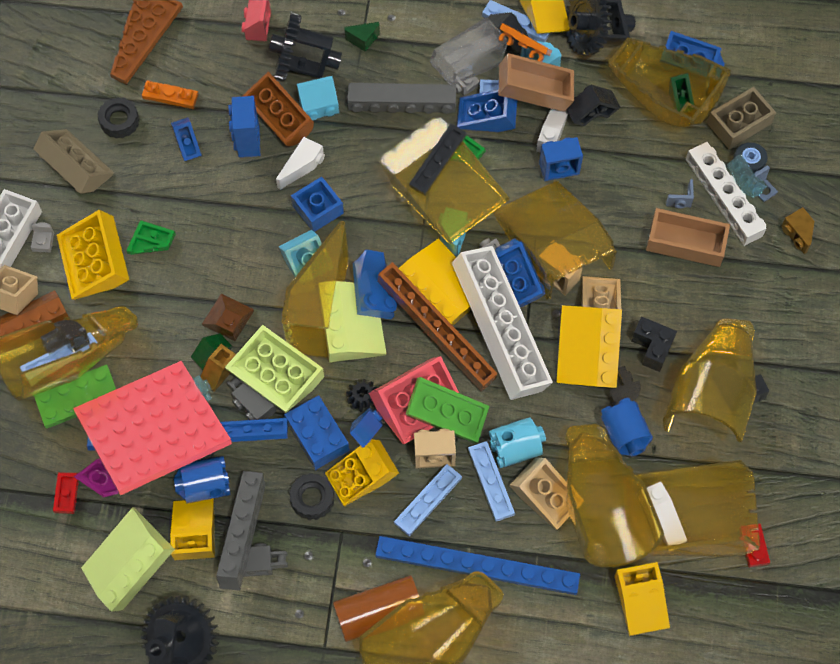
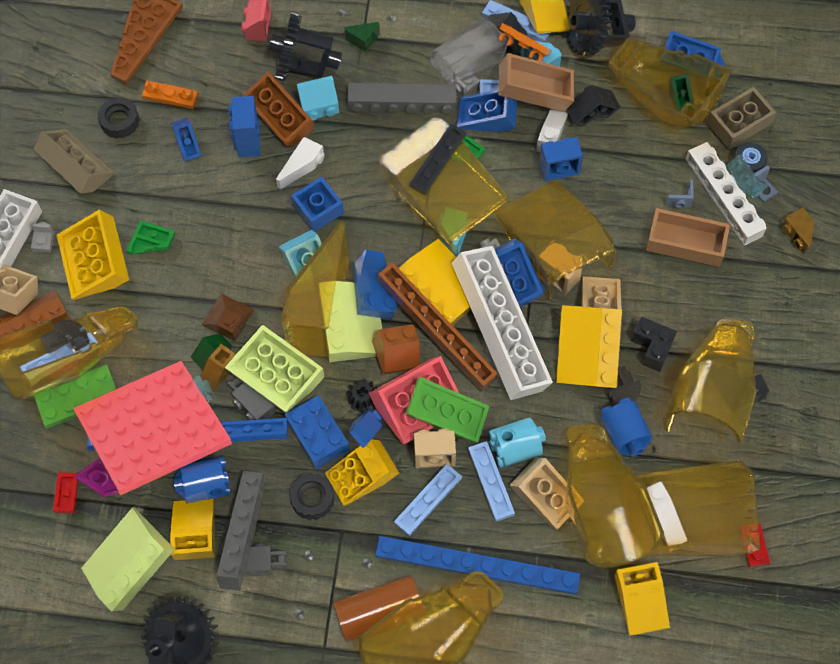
(397, 348): none -> dark orange slope

